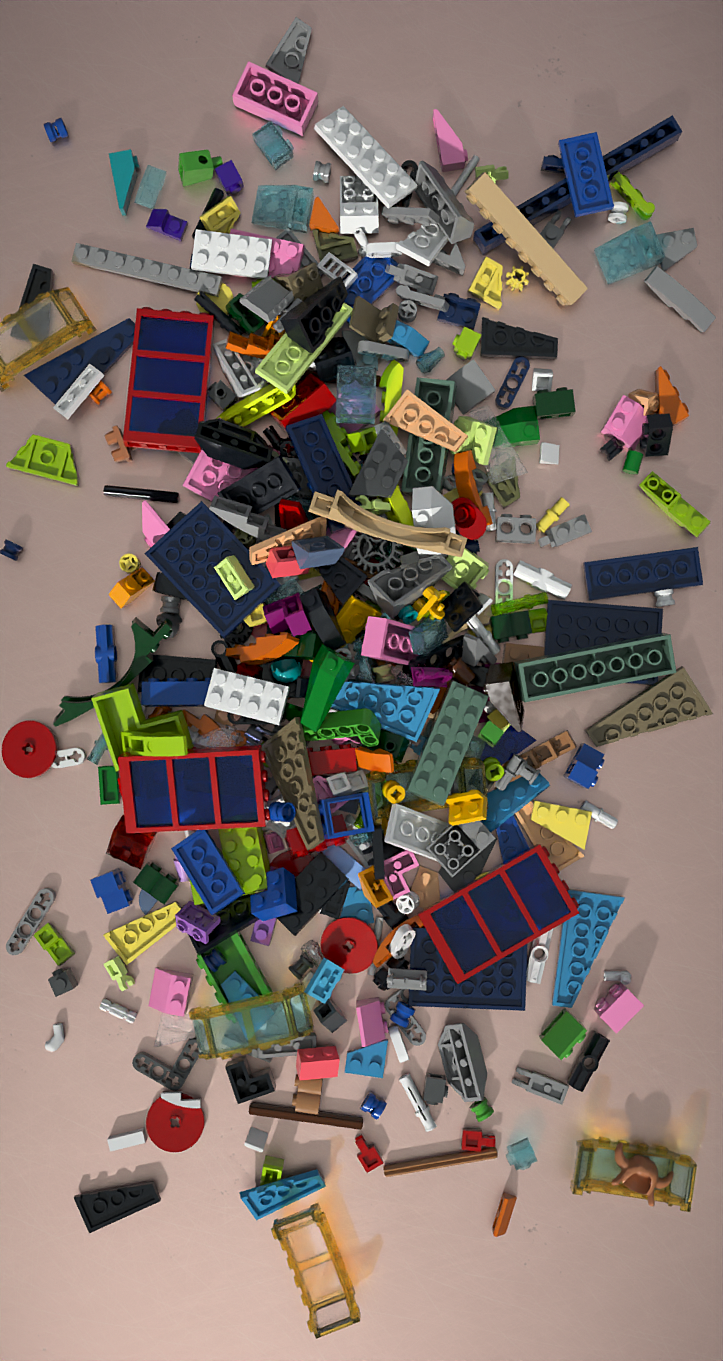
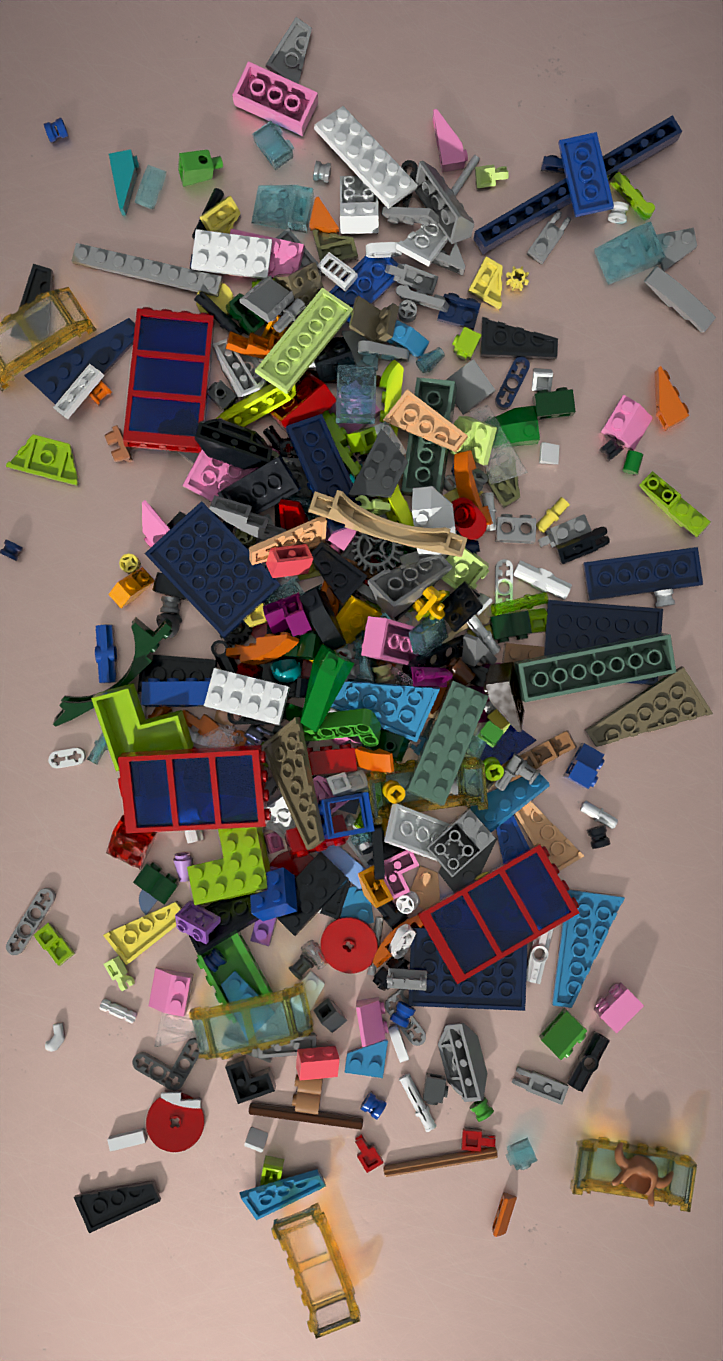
(32, 735): red piece -> none
(62, 981): dark grey brick -> none
(108, 785): green tile -> none
(112, 890): blue brick -> none
(143, 494): black axle -> none
(154, 743): lime slope -> none
(166, 224): dark purple slope -> none
(208, 871): blue plate -> none
(229, 178): dark purple brick -> none
(234, 577): yellowish green slope -> none
(282, 811): blue wheel -> none
(313, 316): black wedge -> none
(316, 551): sand blue slope -> none
(324, 980): medium azure bracket -> none
(362, 240): white arm -> none
(408, 614): teal bush -> none
(467, 807): yellow bracket -> none
(525, 239): tan brick -> none
(563, 820): light yellow wing -> none
(582, 545): none -> black hinge
(598, 837): none -> black wheel
(623, 976): white arm -> none
(646, 399): light nougat bracket -> none
(656, 435): black brick -> none

